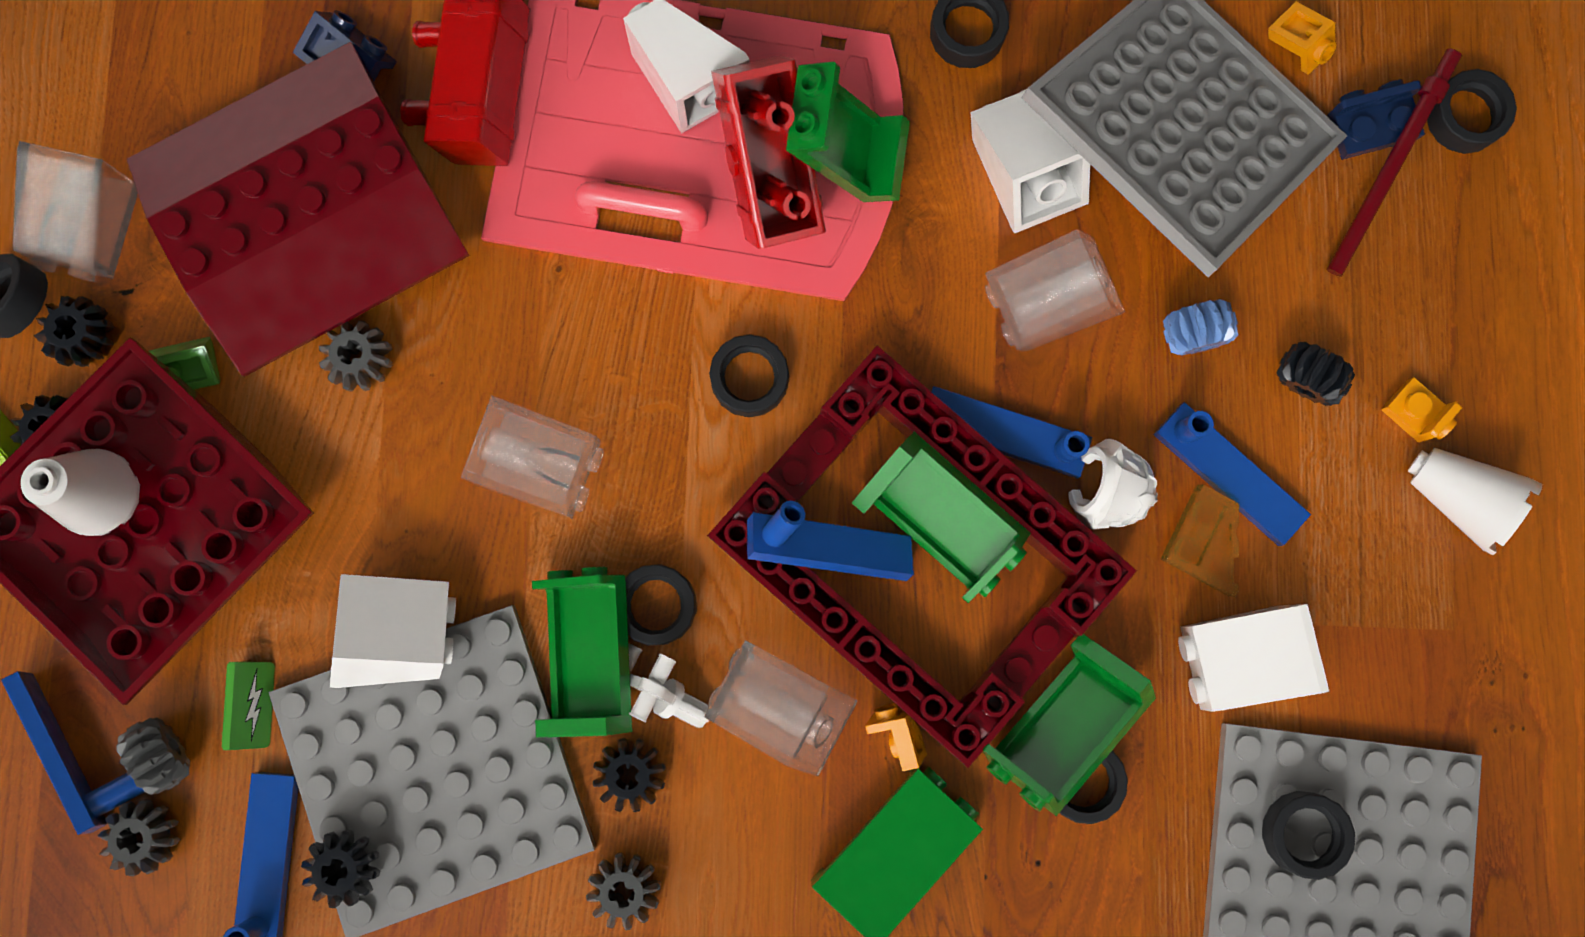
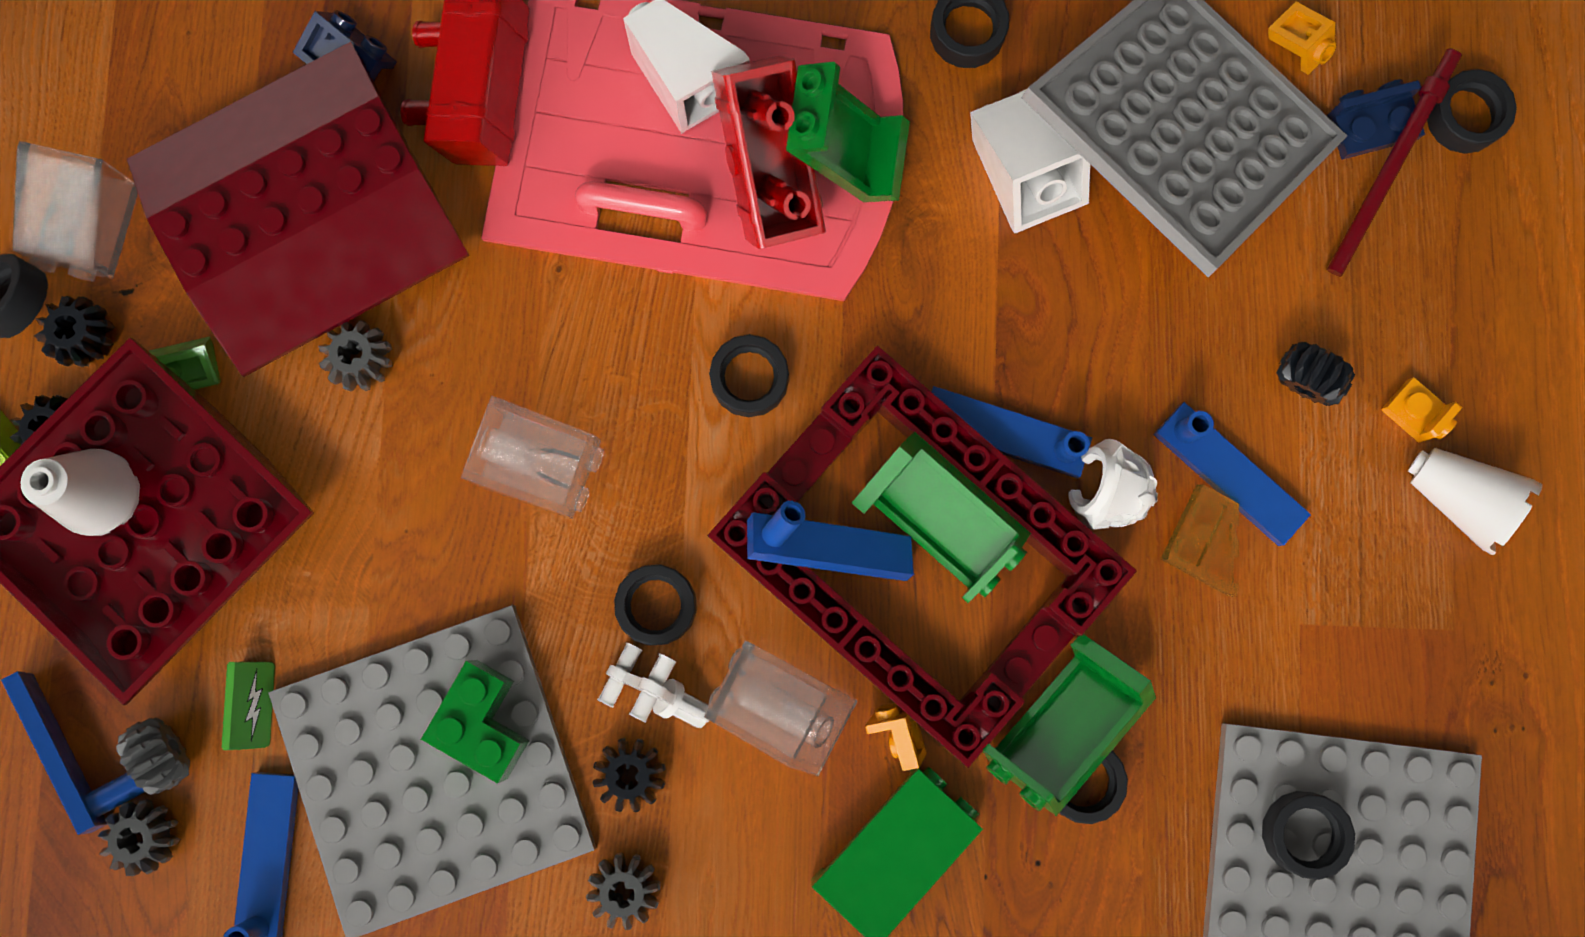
(327, 878): black gear -> none
(390, 630): white slope -> none
(466, 725): none -> green brick
(587, 654): green panel -> none
(1053, 291): clear slope -> none
(1200, 327): medium blue gear -> none
(1253, 658): white slope -> none

